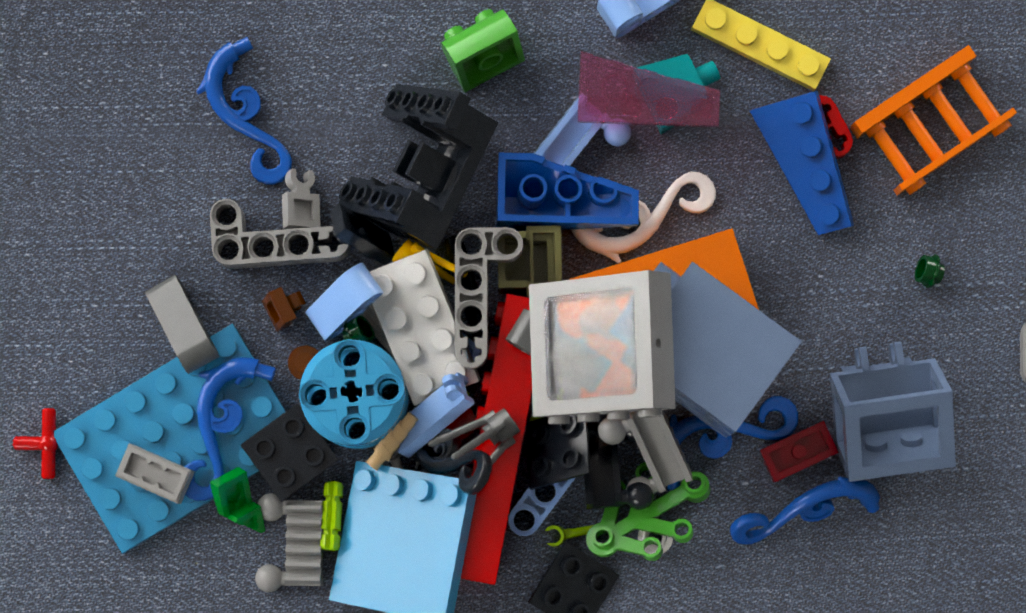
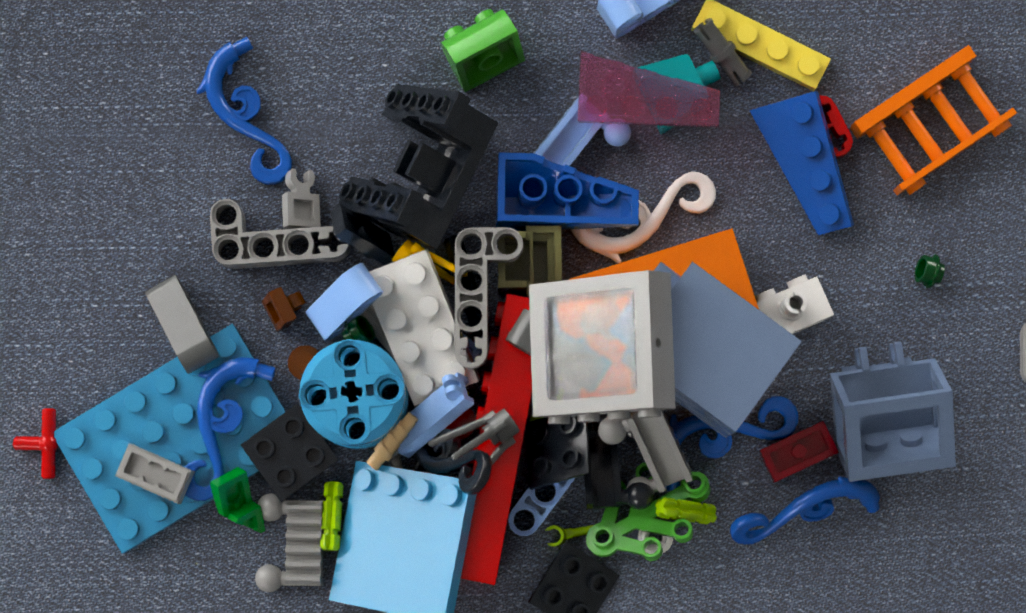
(686, 510): none -> lime axle
(722, 52): none -> dark grey pin
(798, 306): none -> white brick

